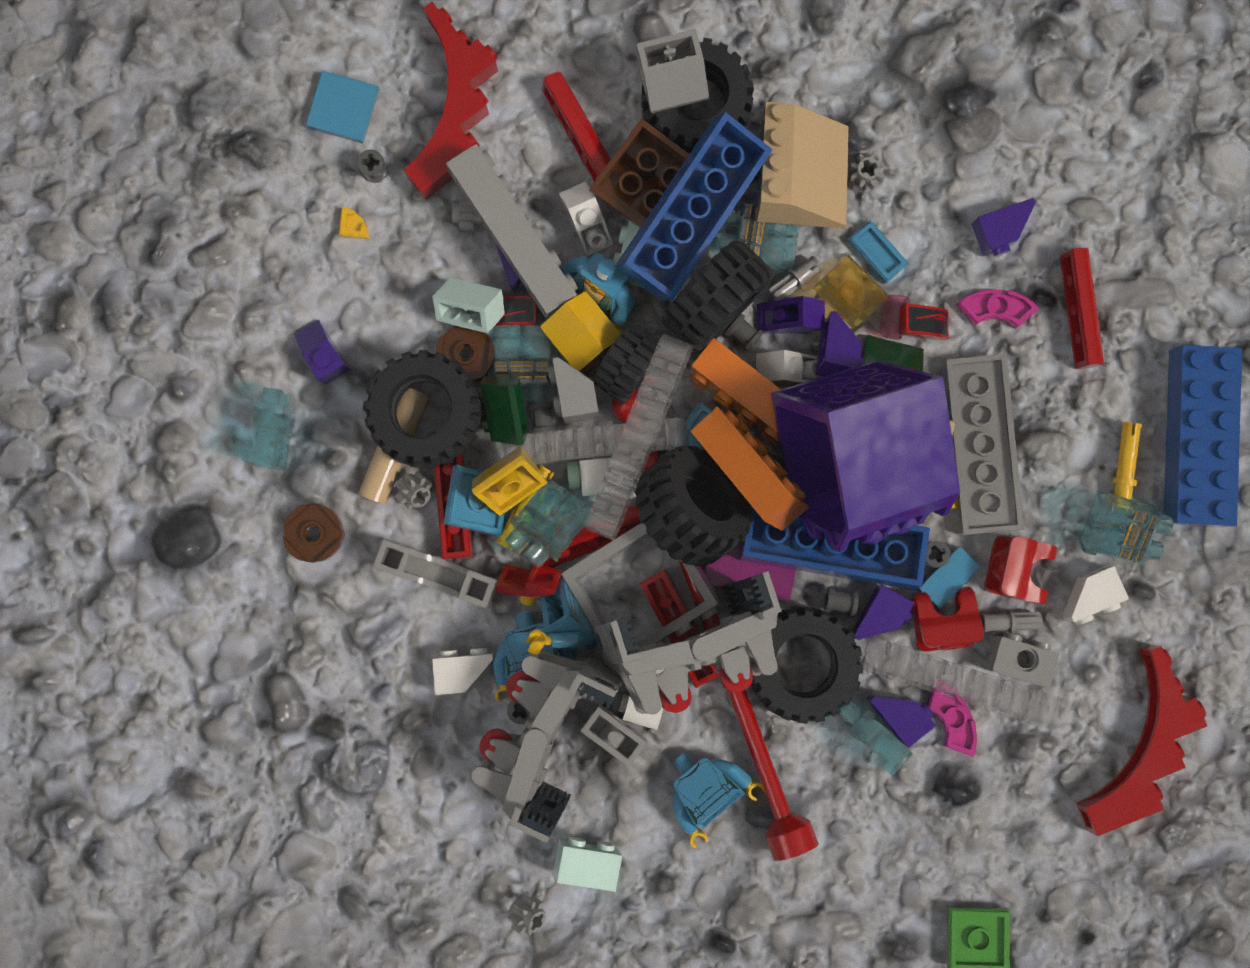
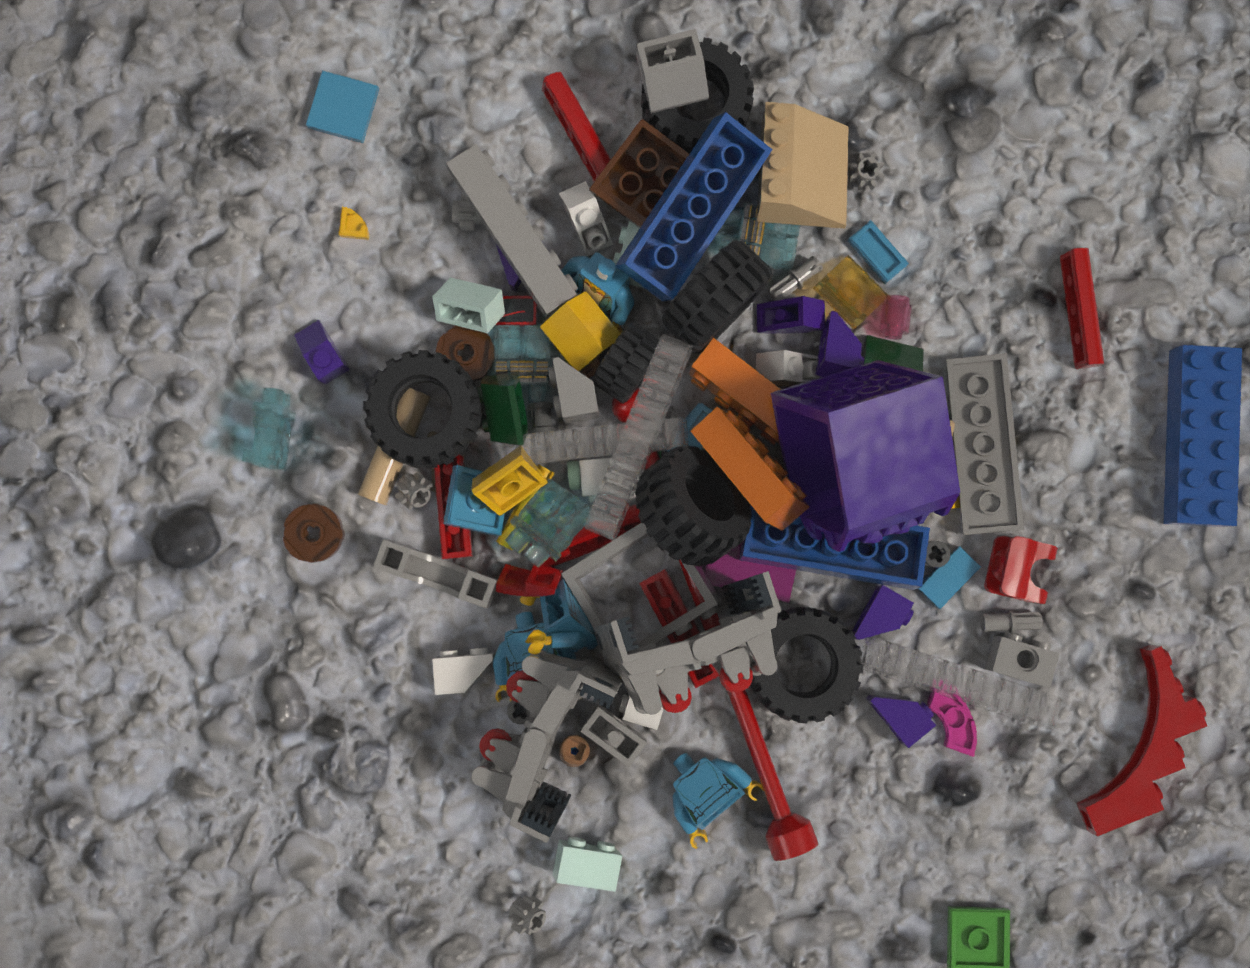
(379, 171): dark grey bush -> none
(464, 106): red arch -> none
(574, 751): none -> medium nougat tile
(744, 332): dark grey bush -> none
(841, 601): dark grey bush -> none
(862, 726): clear light blue hips -> none
(924, 321): slope -> none
(951, 632): red piece -> none
(998, 305): dark pink tile -> none
(1002, 227): dark purple slope -> none
(1094, 593): white slope -> none
(1124, 529): clear light blue hips -> none
(1127, 460): yellow pin -> none

